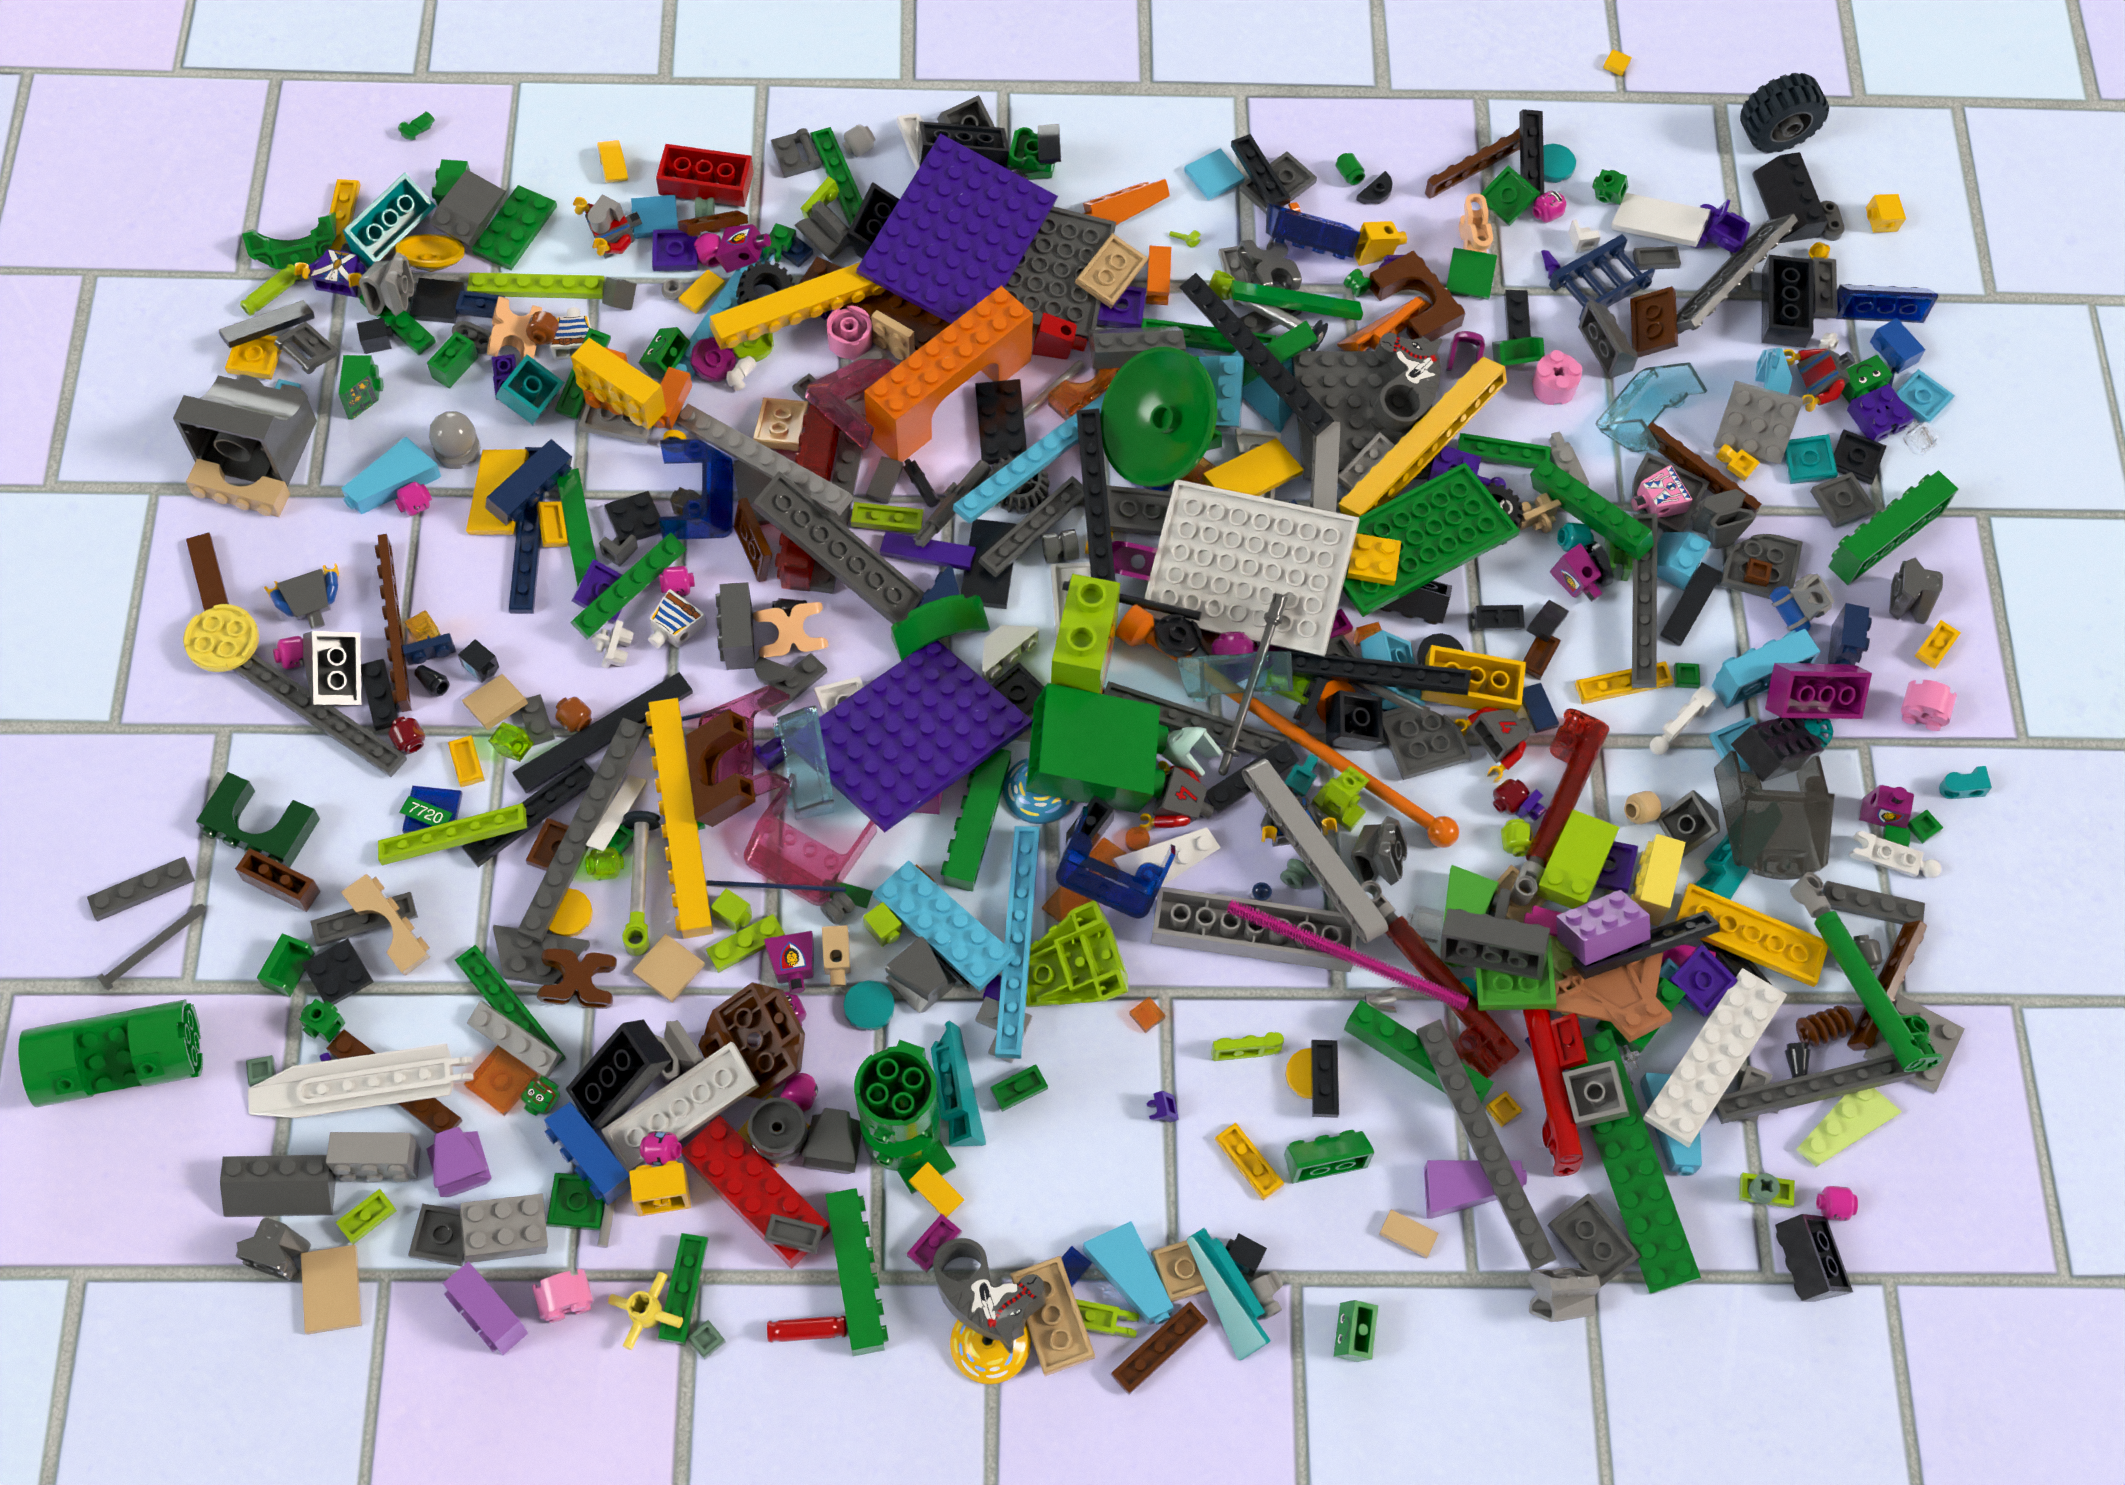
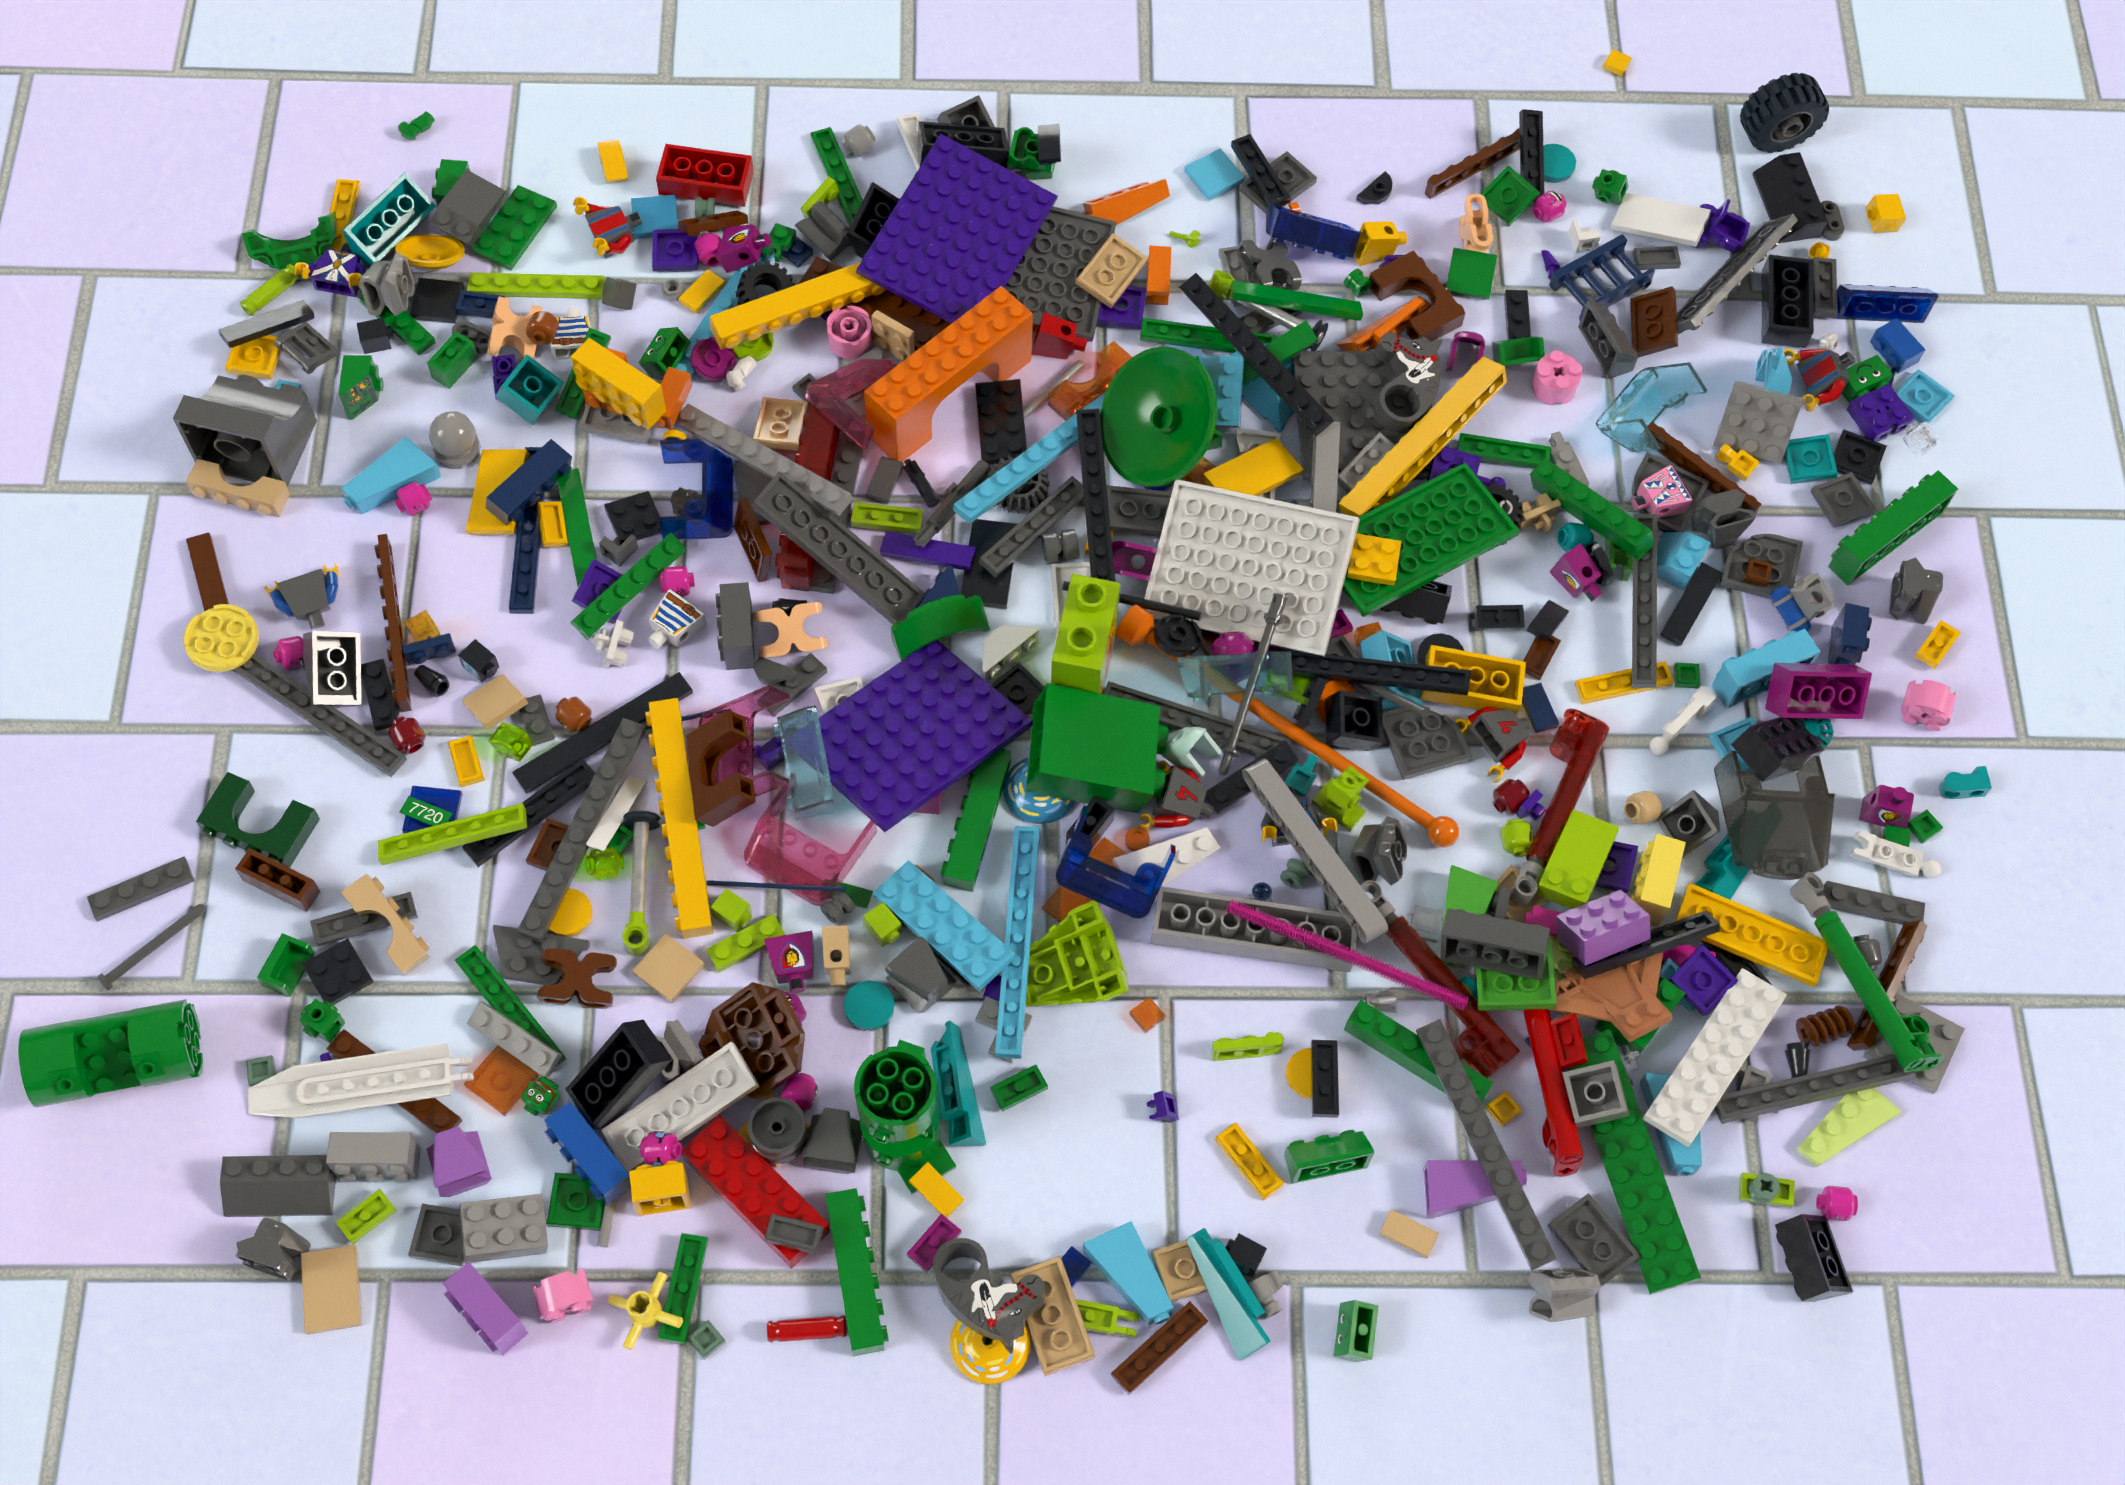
(603, 213): light grey leg -> none
(789, 156): dark grey plate -> none
(1116, 346): dark grey slope -> none
(1350, 168): green brick -> none

